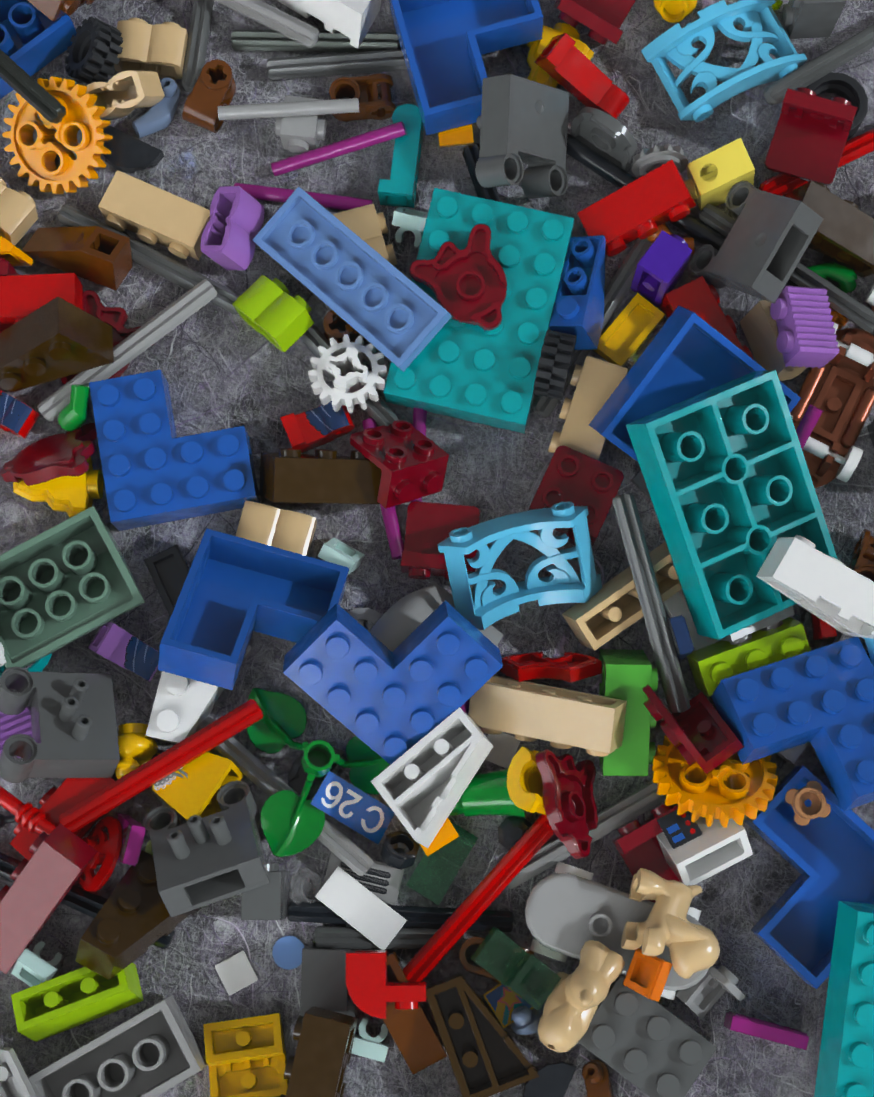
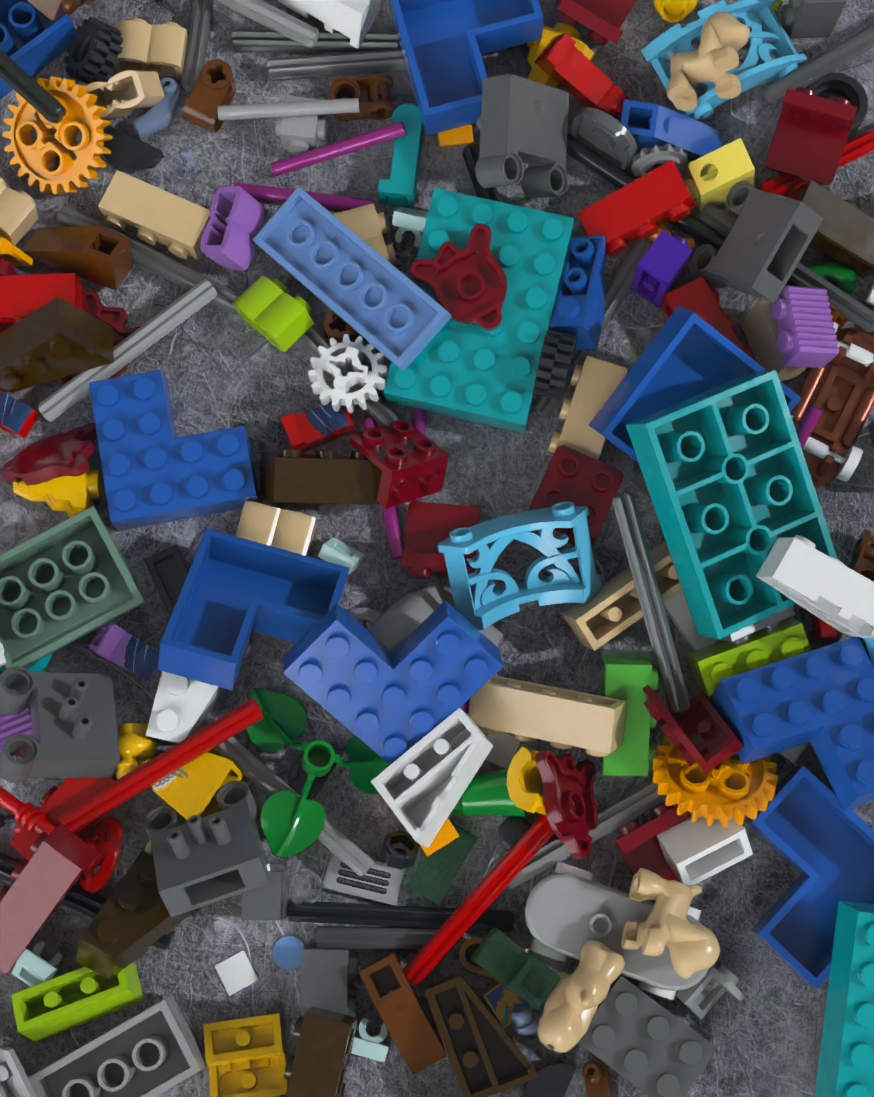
(76, 411): green arm -> none
(132, 839): magenta tile -> none
(353, 807): blue sticker -> none
(360, 908): white sticker -> none
(369, 986): red brick -> none
(533, 665): red tile -> none
(629, 331): yellow tile -> none
(647, 975): orange tile -> none
(660, 125): none -> blue slope
(679, 828): black sticker -> none
(680, 636): dark blue tile -> none
(717, 53): none -> tan animal
(766, 1030): magenta tile -> none
(818, 807): medium nougat plate -> none

